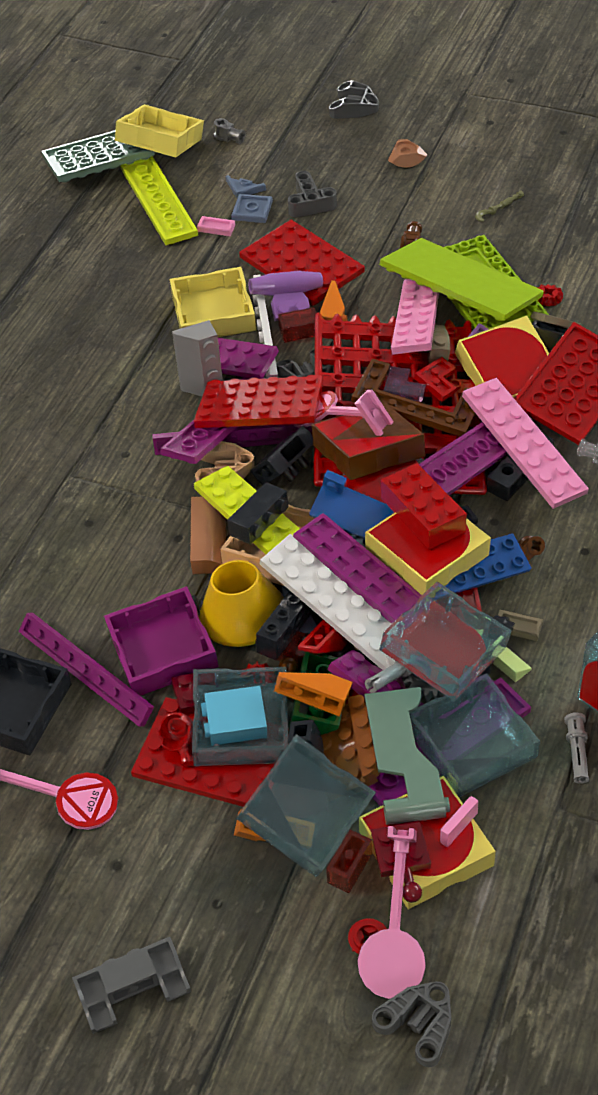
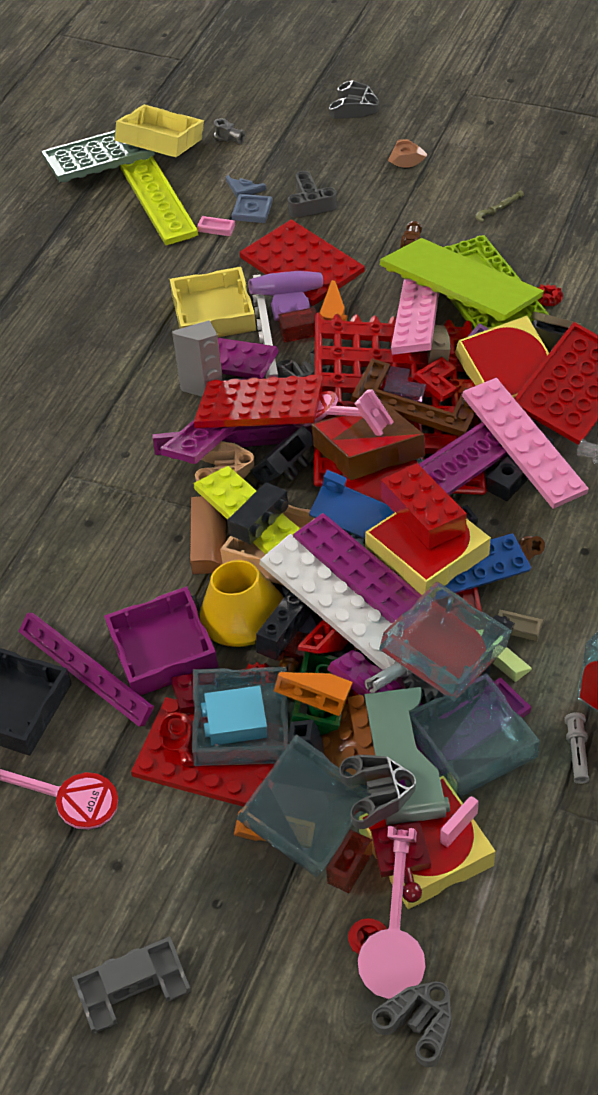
(382, 780): none -> dark grey connector

